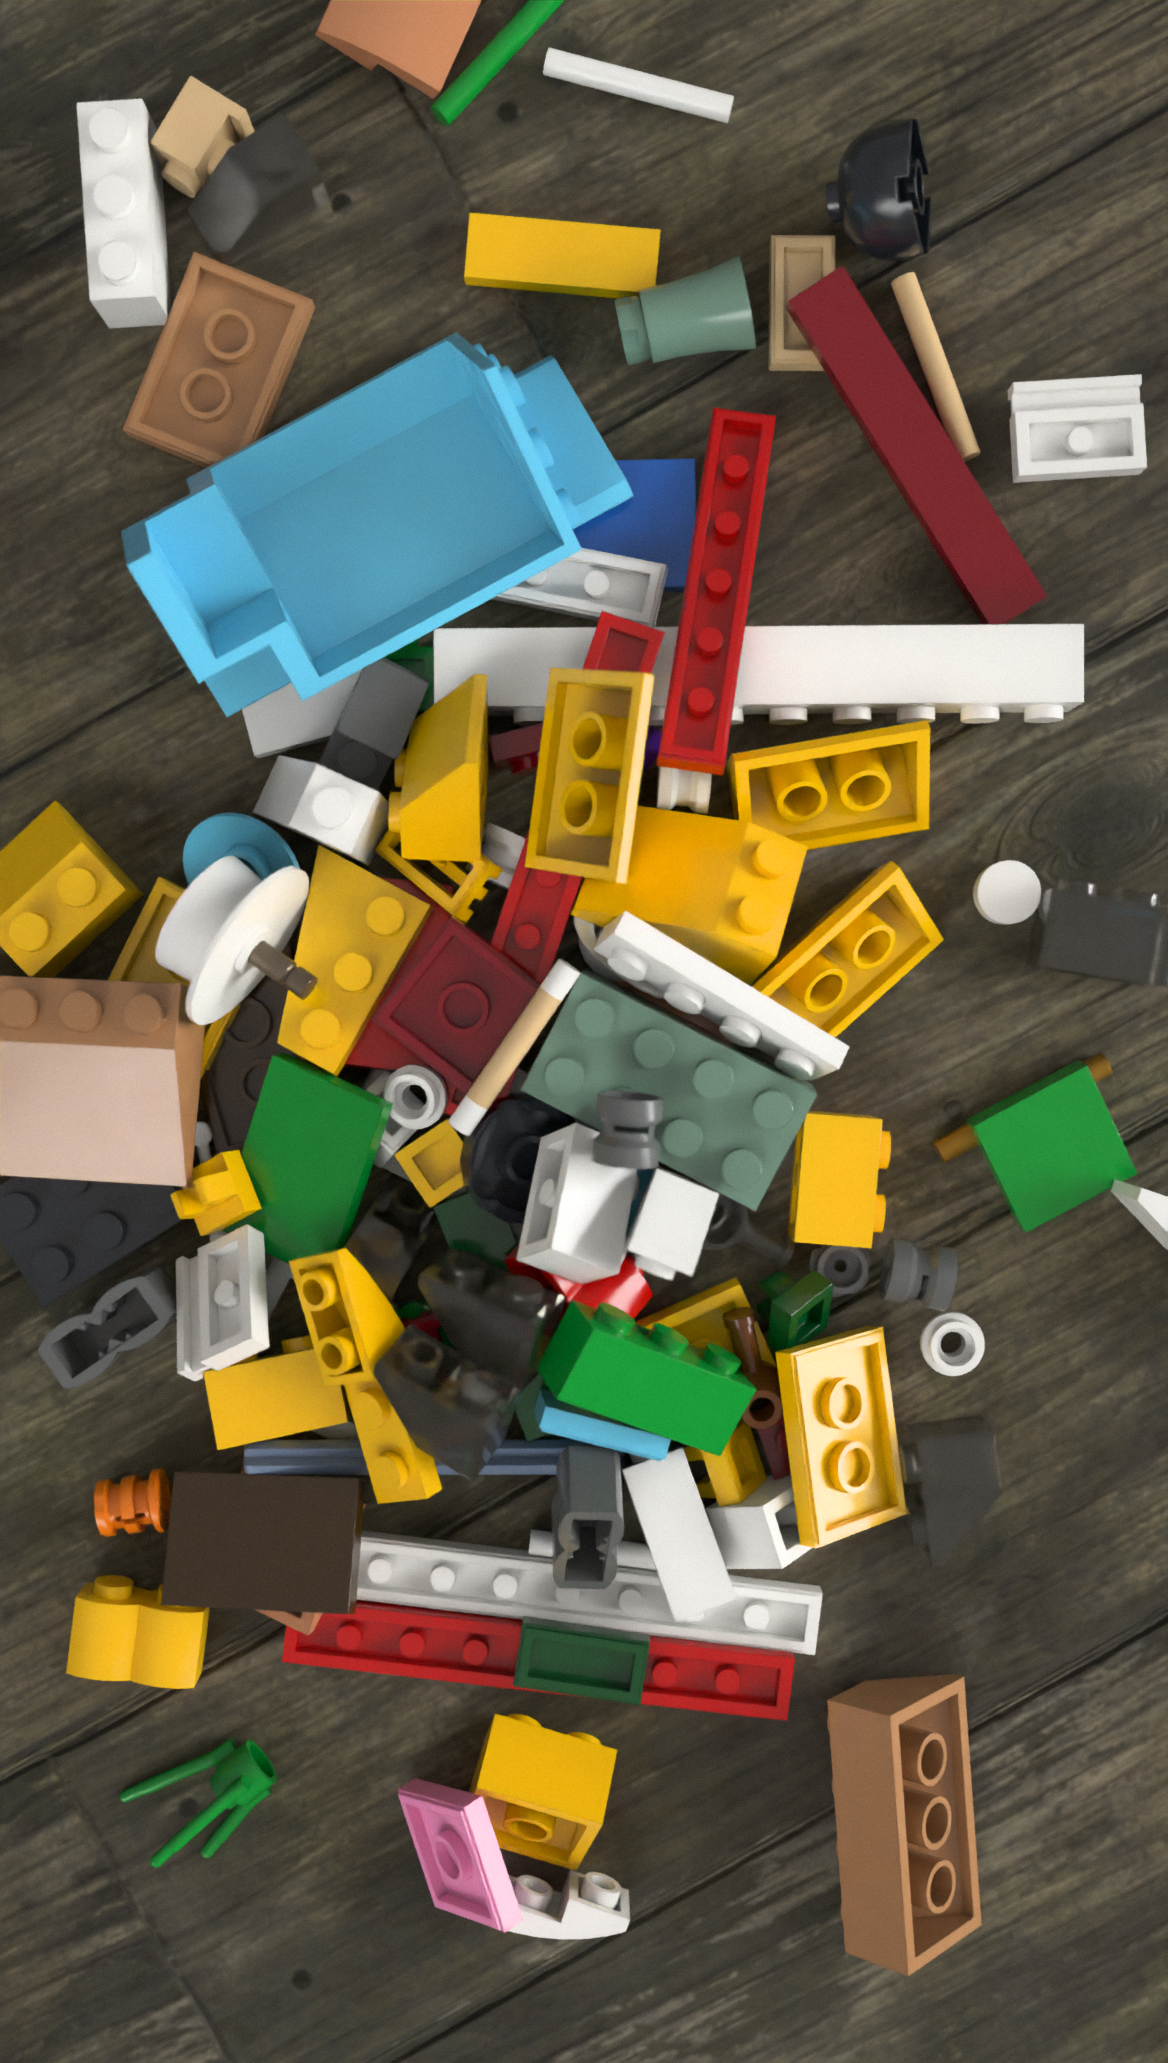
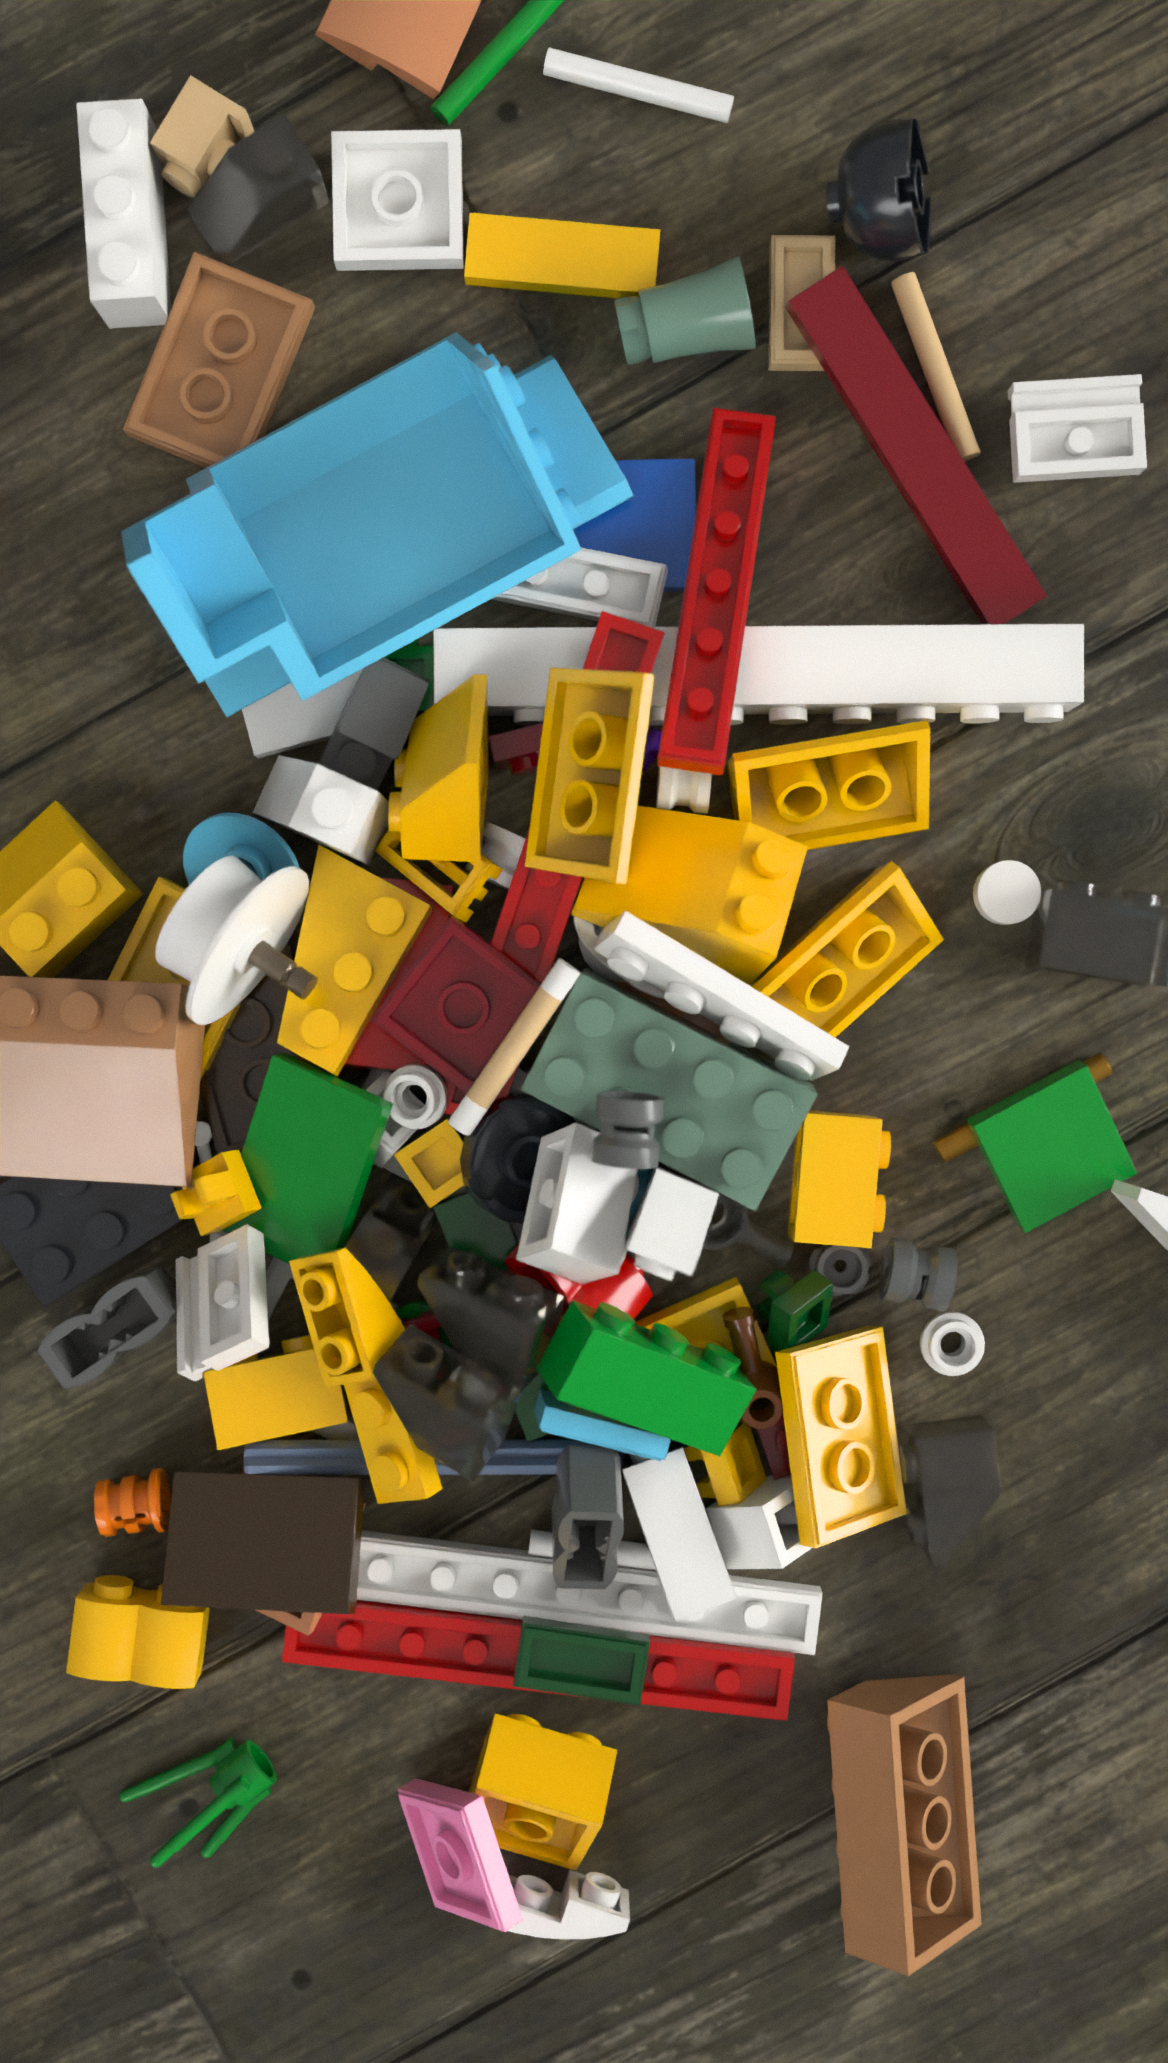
(397, 200): none -> white plate

